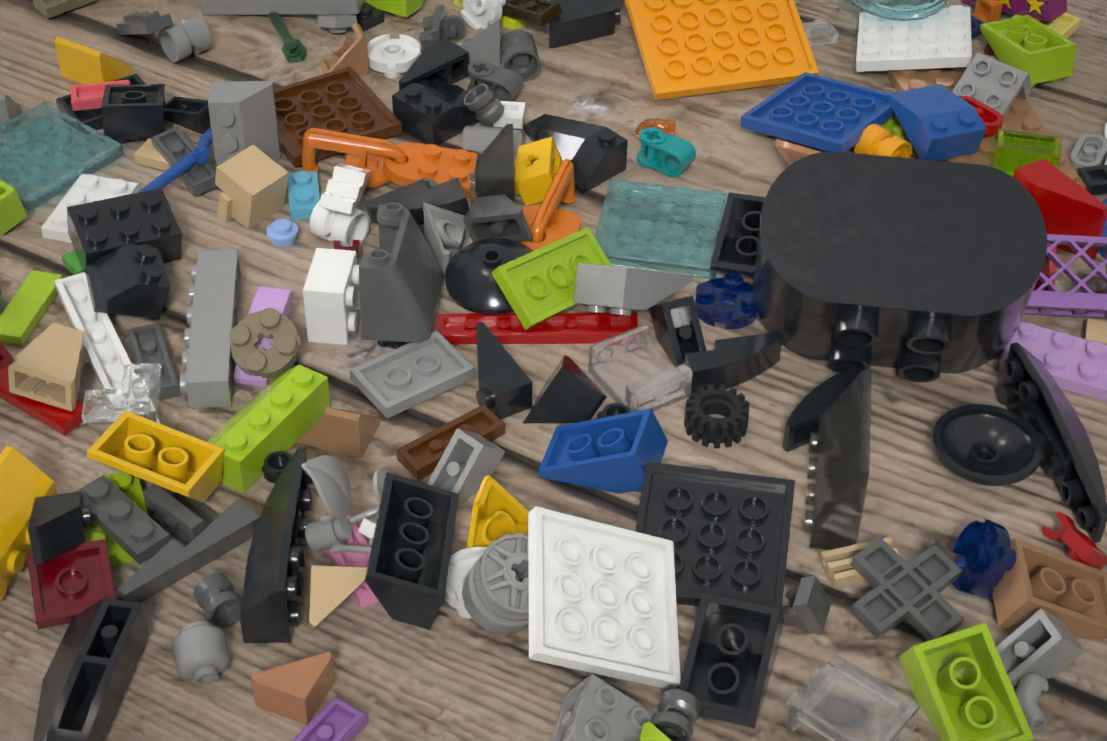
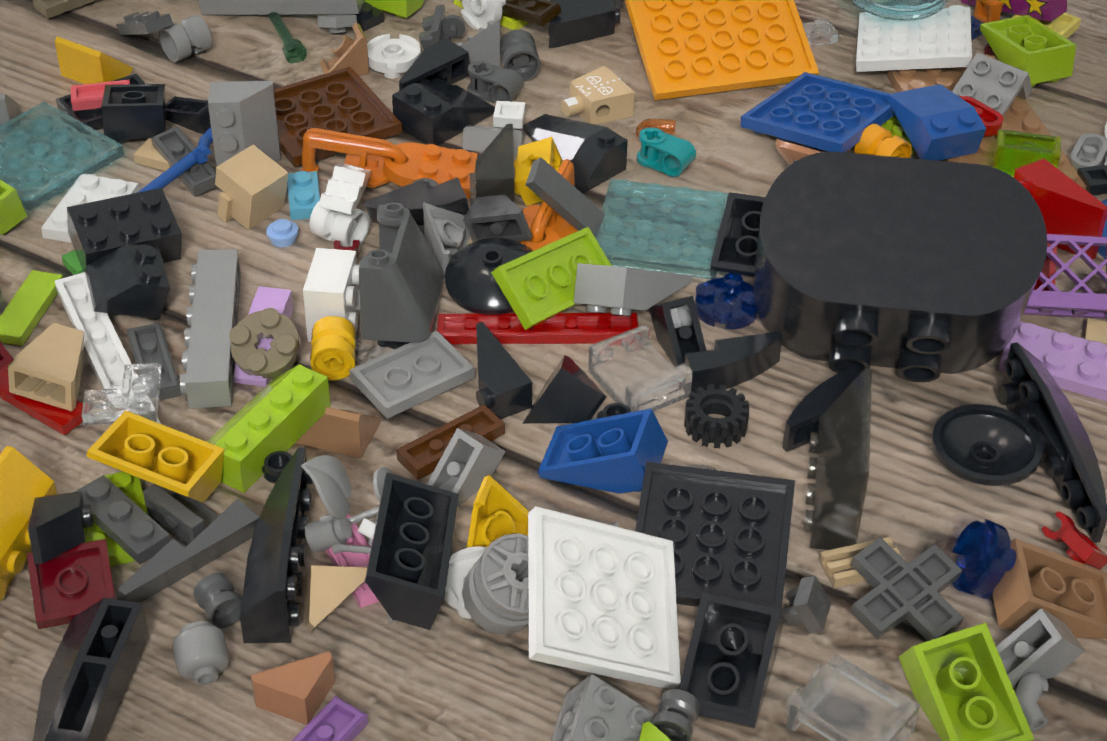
(333, 347): none -> yellow wheel
(483, 104): flat silver wheel -> none
(563, 197): none -> dark grey tile
(599, 97): none -> tan torso

